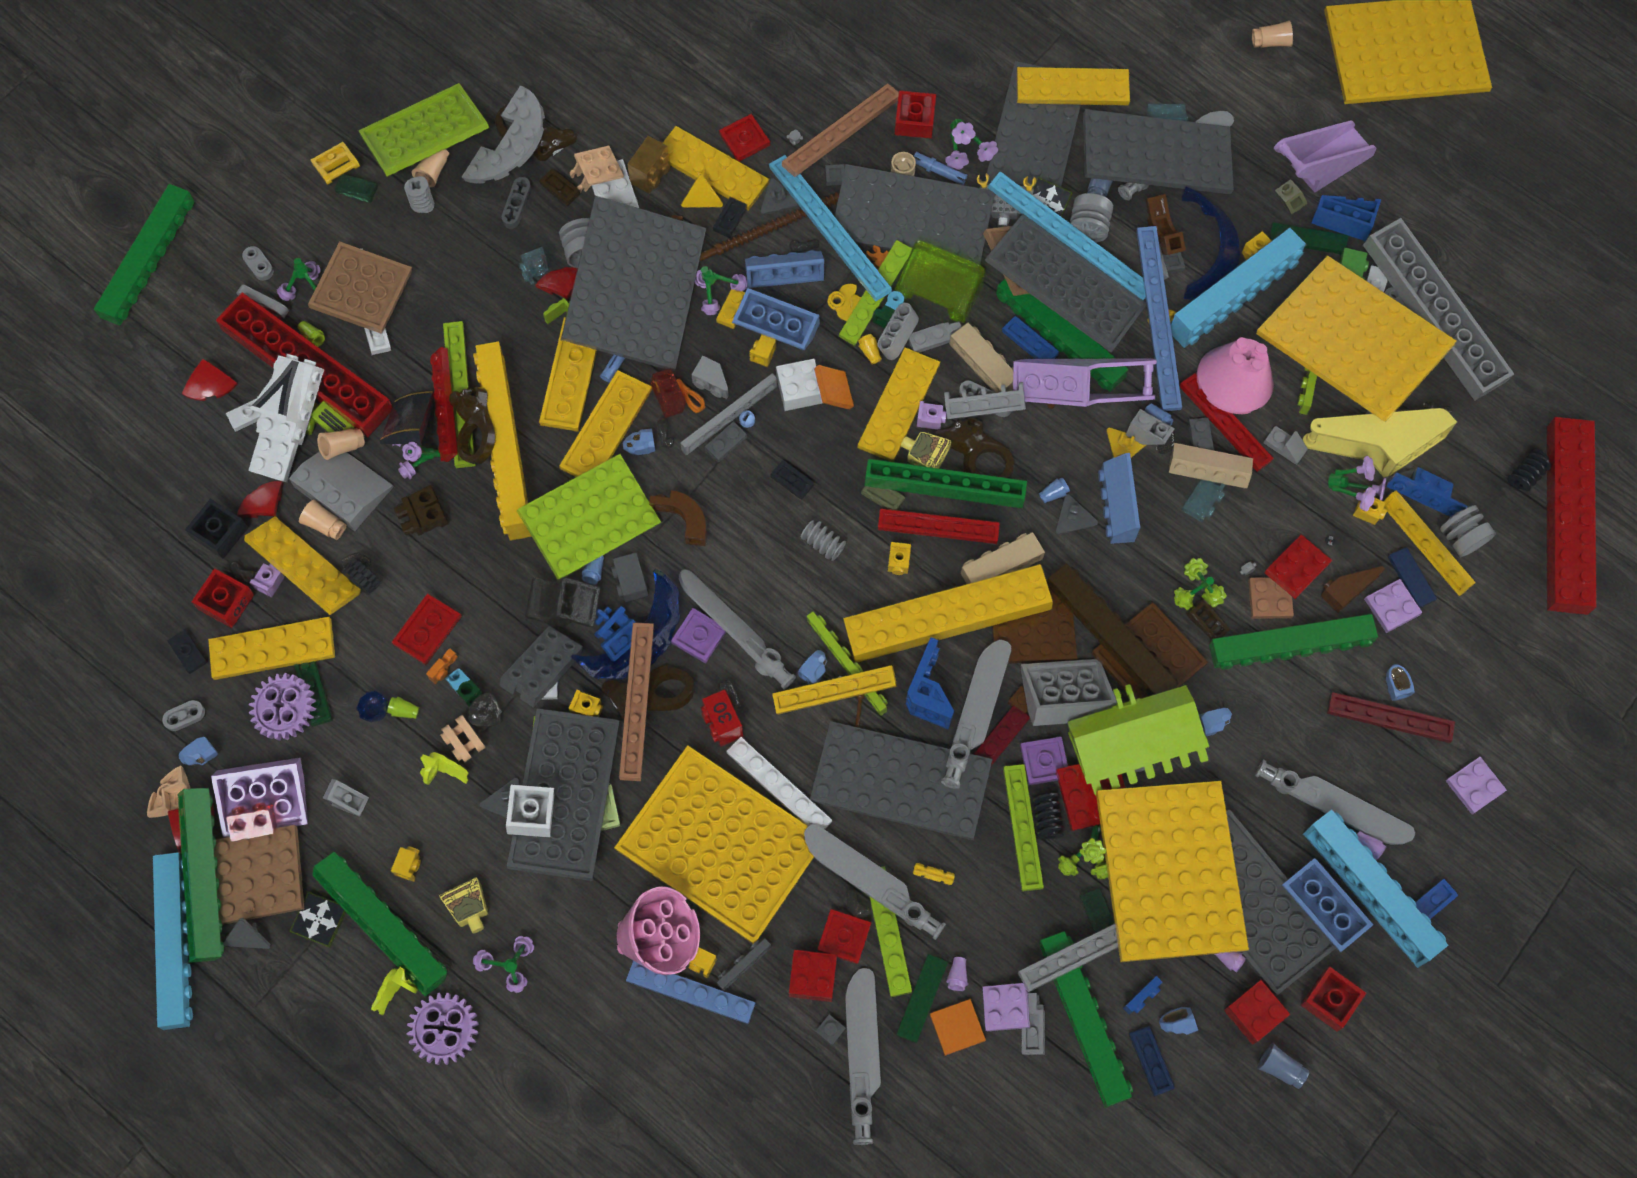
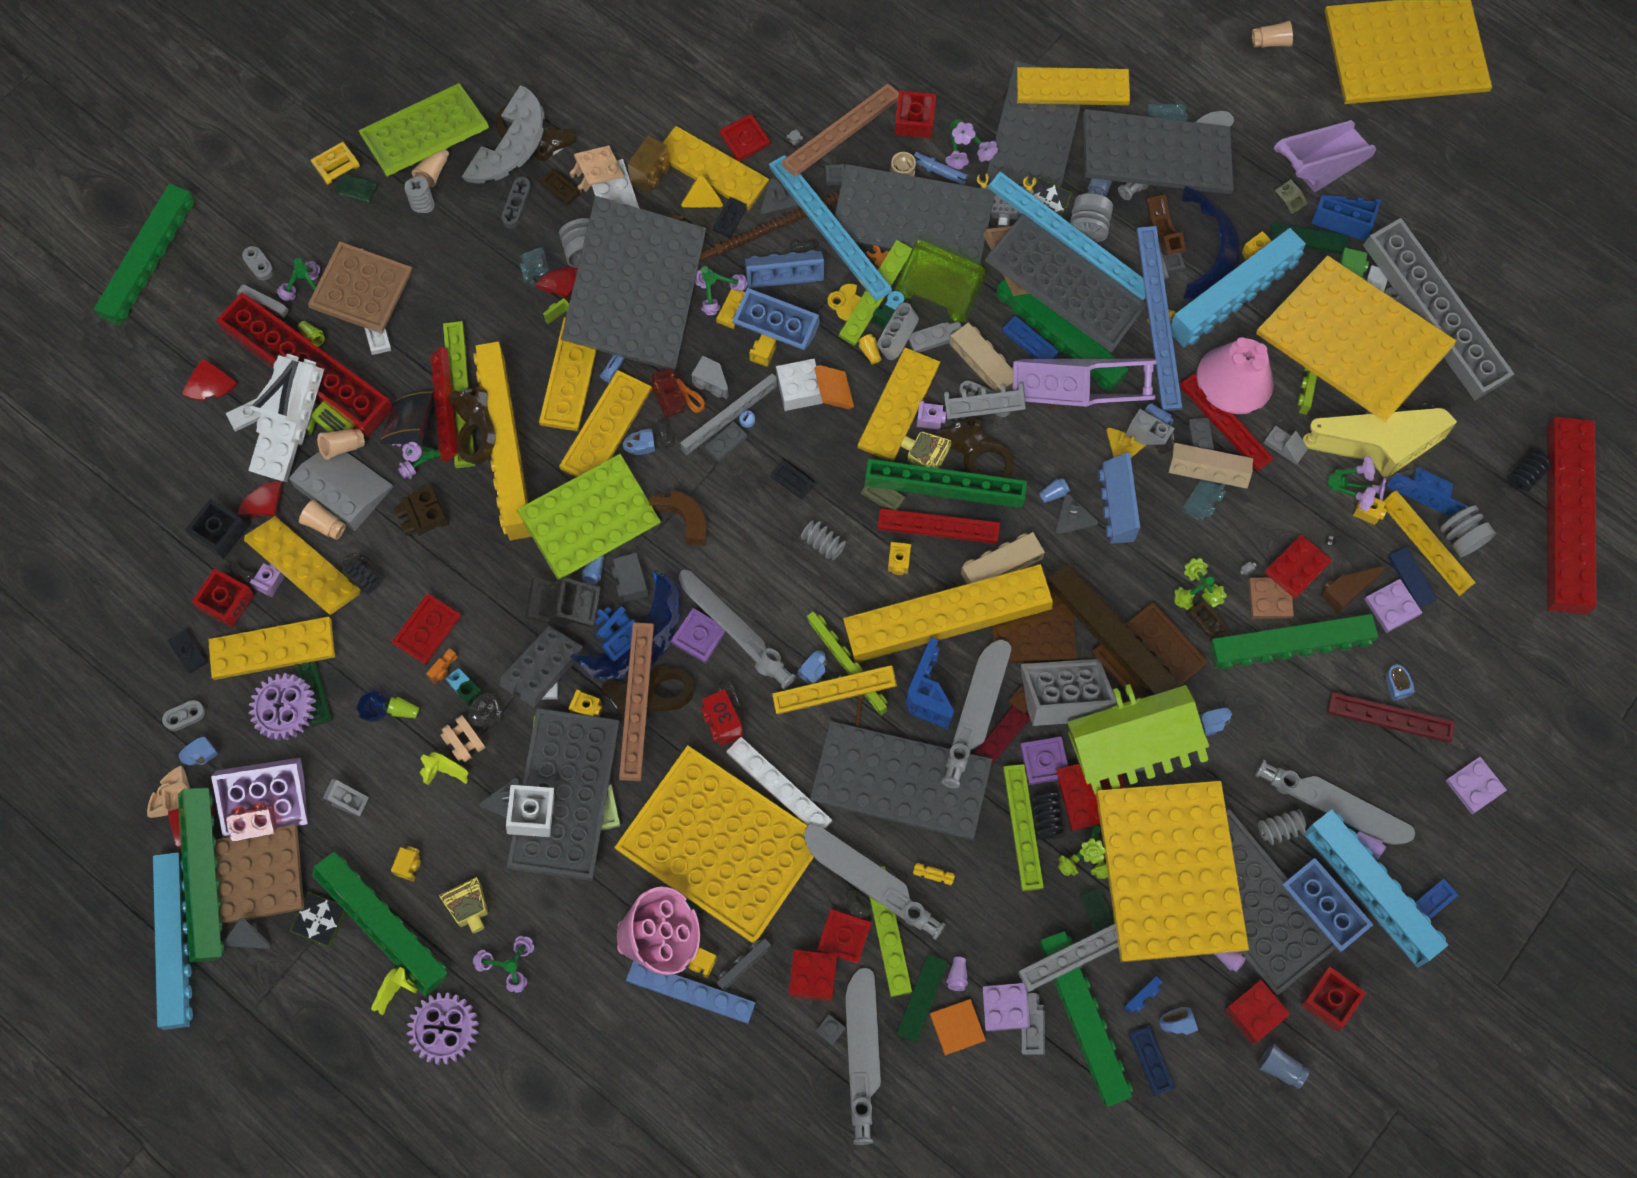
(1282, 826): none -> light grey piece

